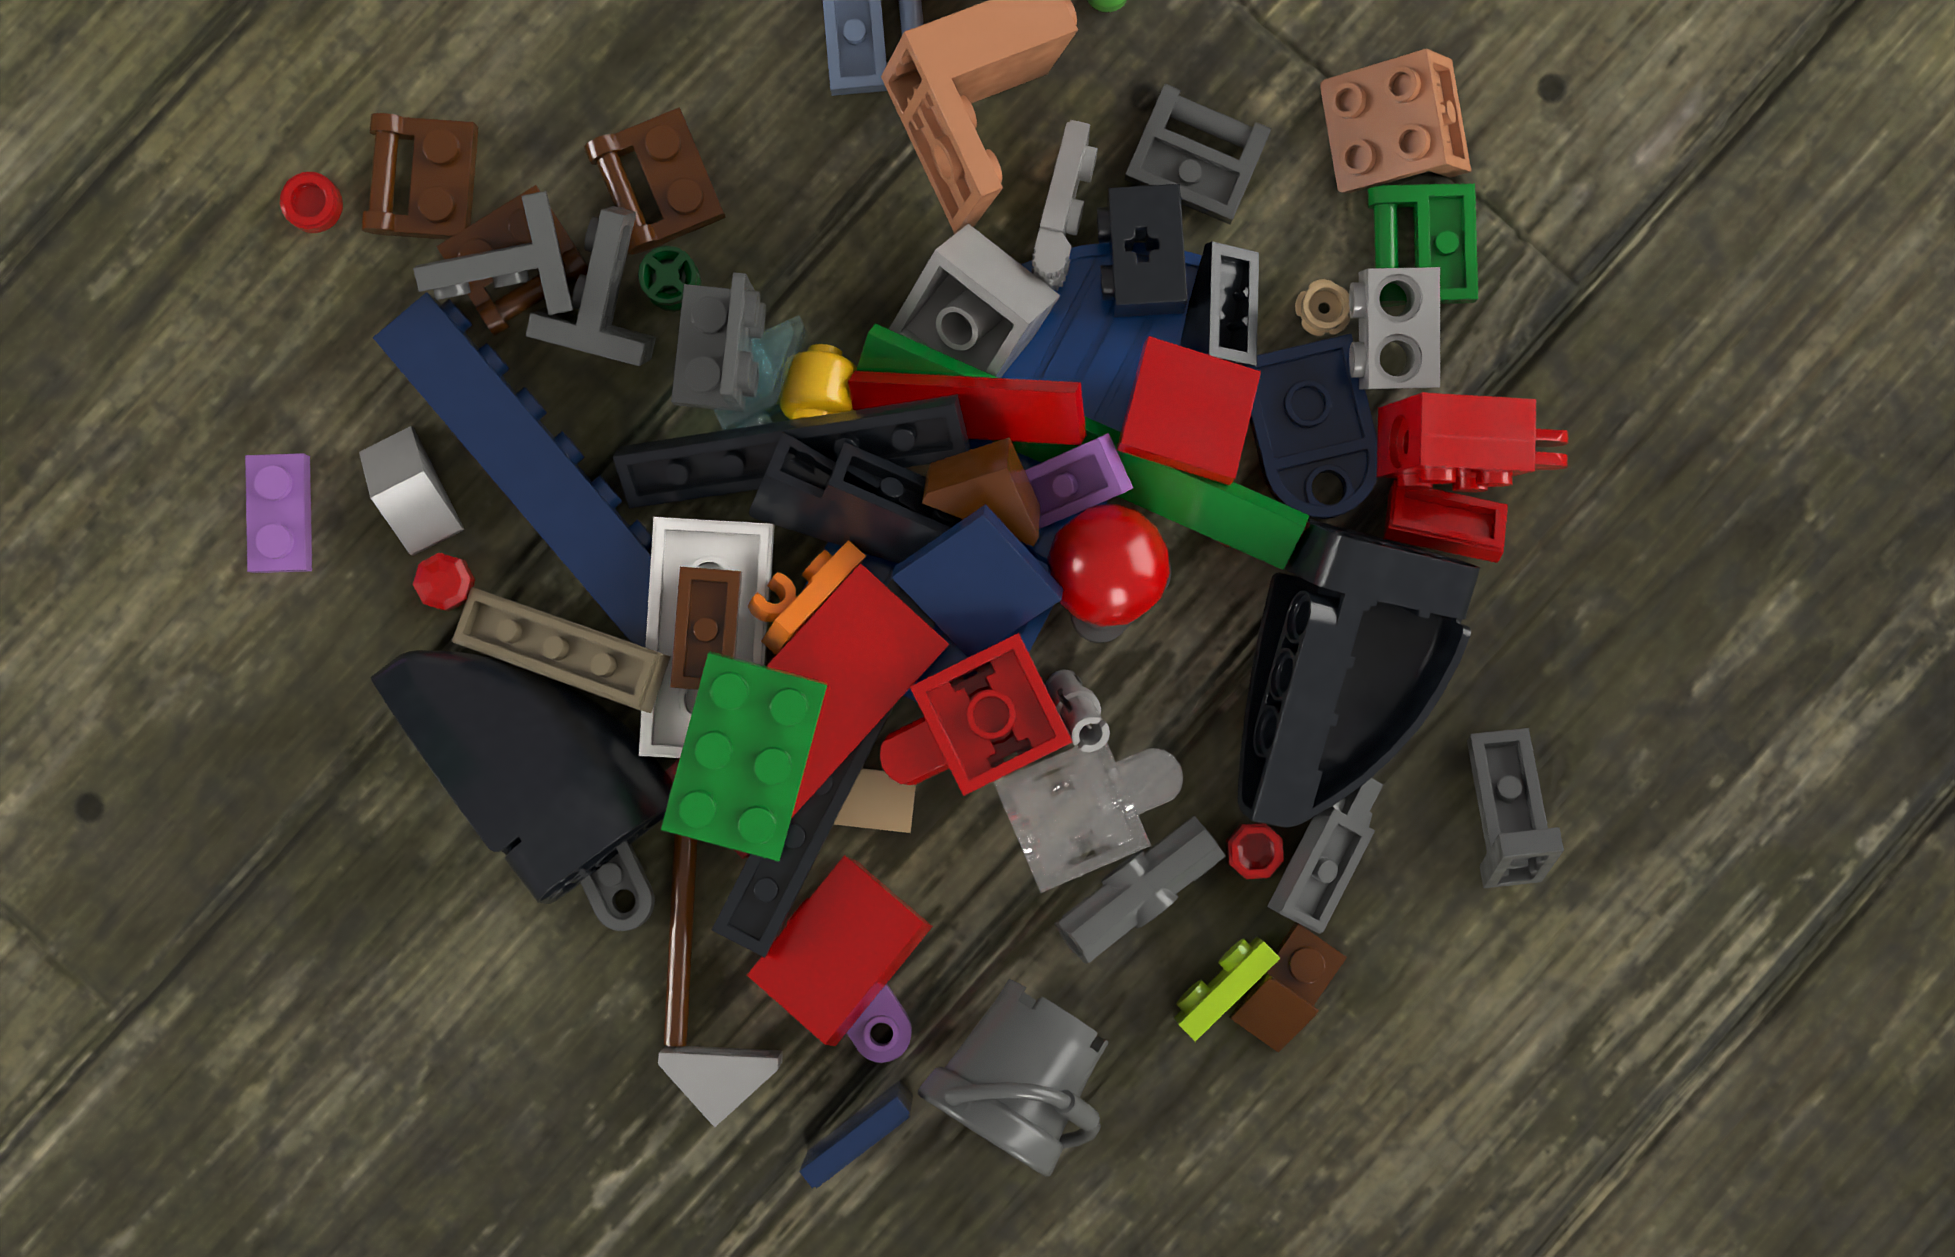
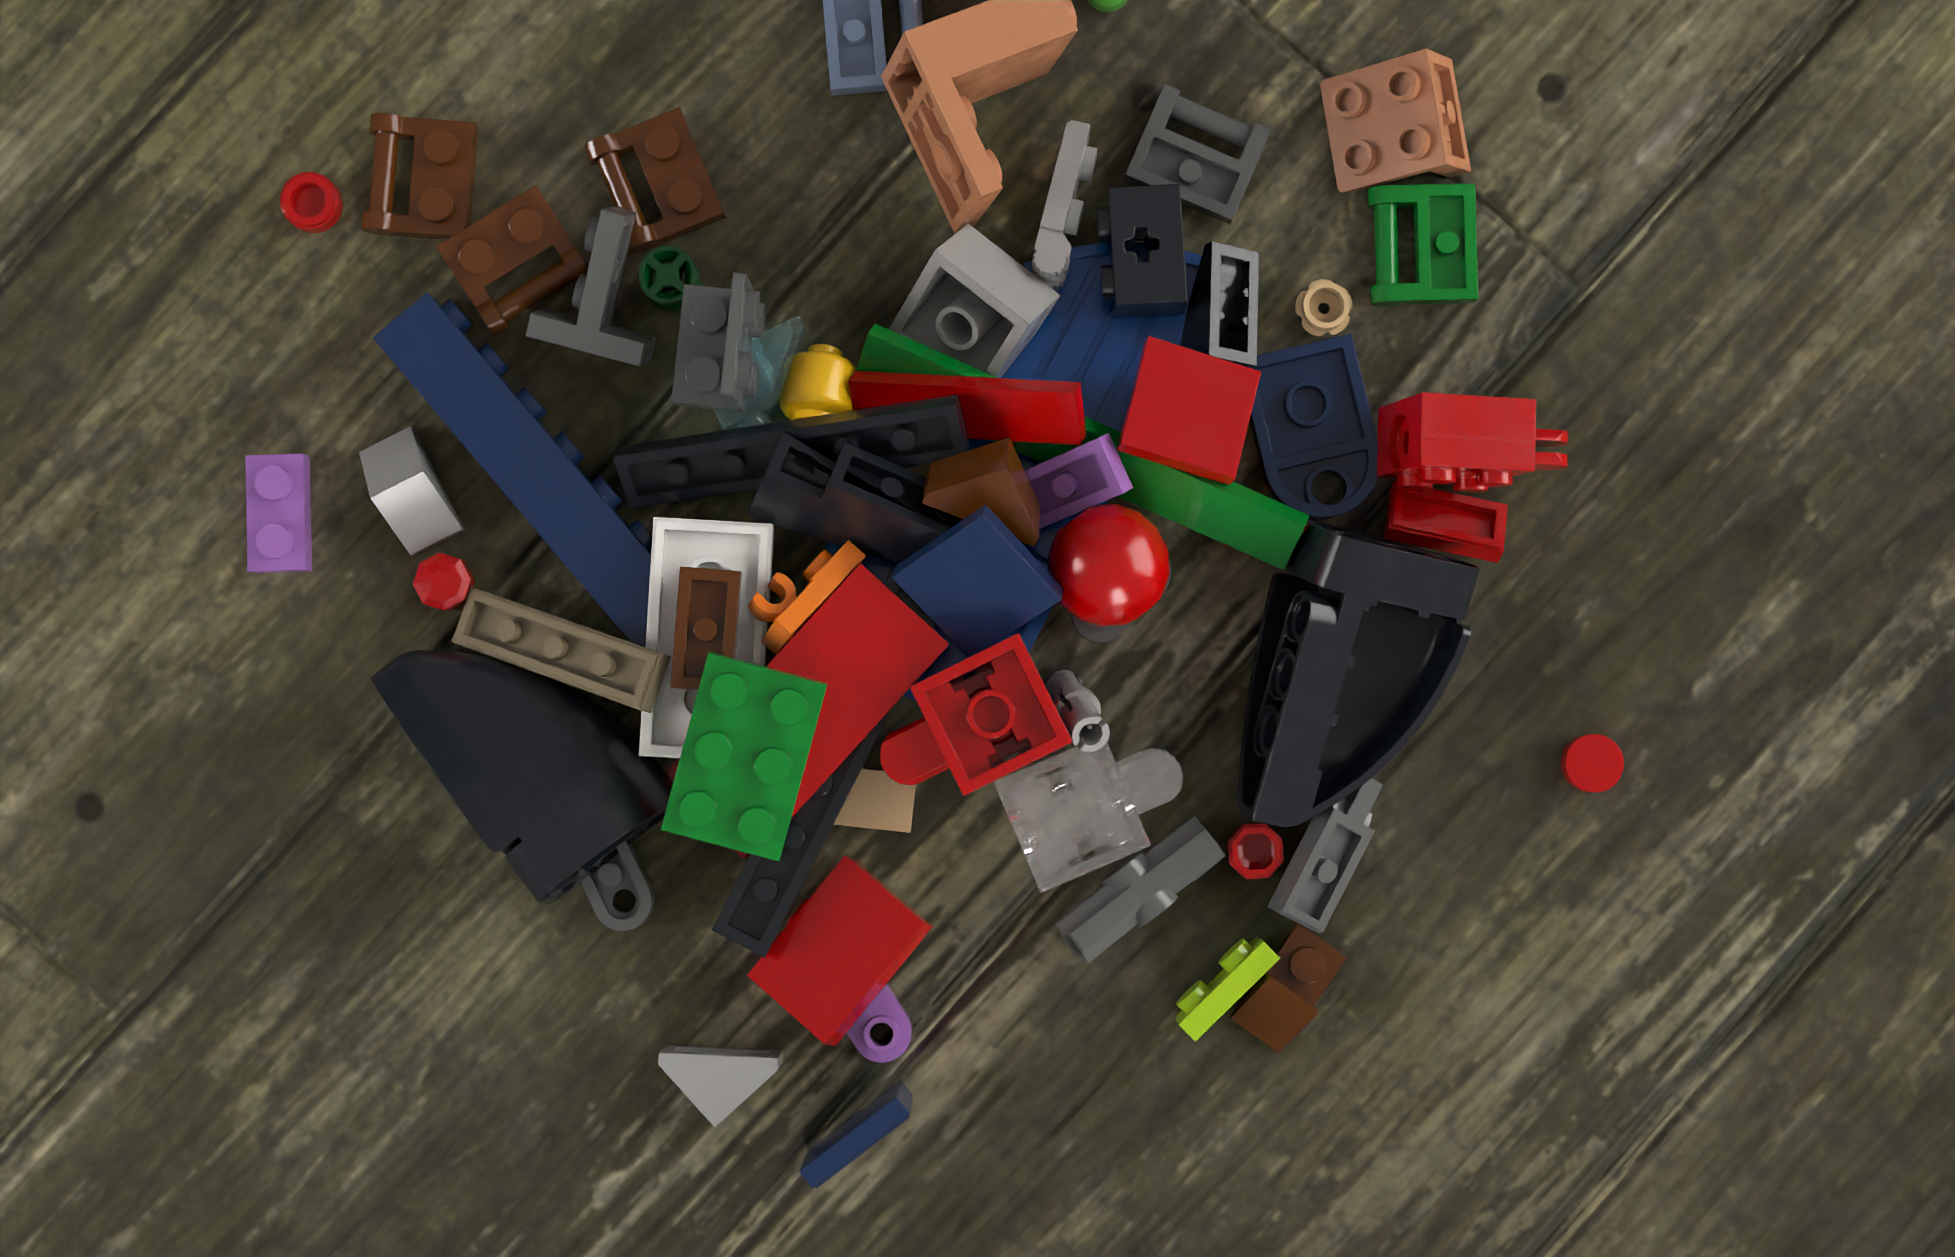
(507, 264): dark grey bracket -> none
(680, 941): reddish brown bar -> none
(1022, 1079): dark grey piece -> none
(1414, 329): light grey brick -> none
(1511, 809): dark grey bracket -> none
(1592, 763): none -> red tile

